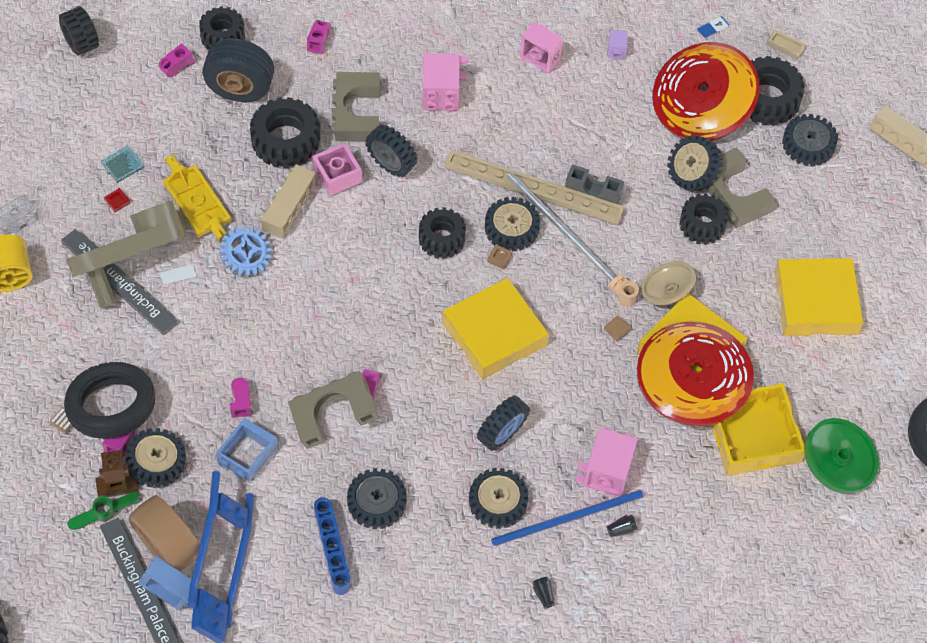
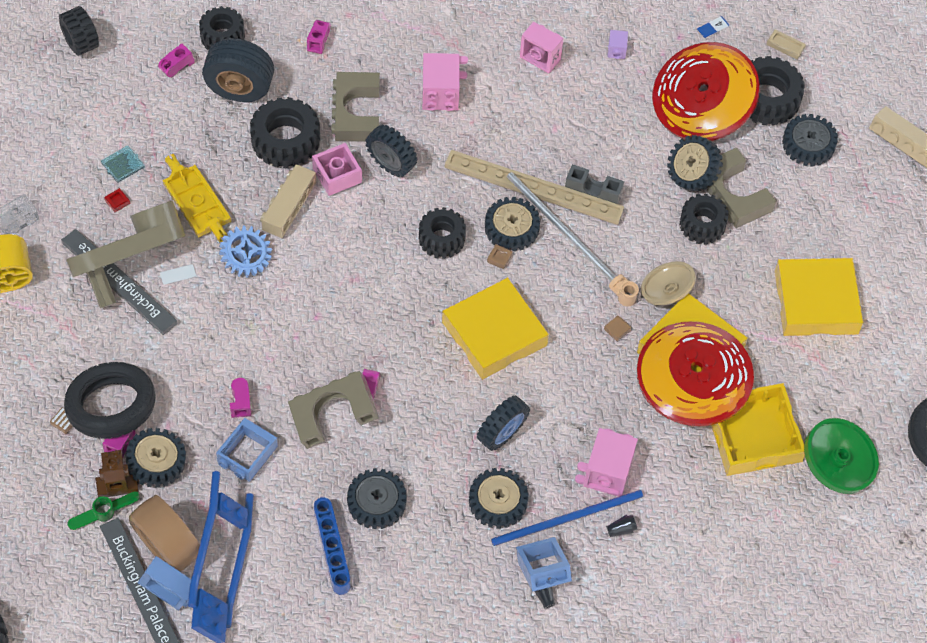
(538, 577): none -> medium blue window

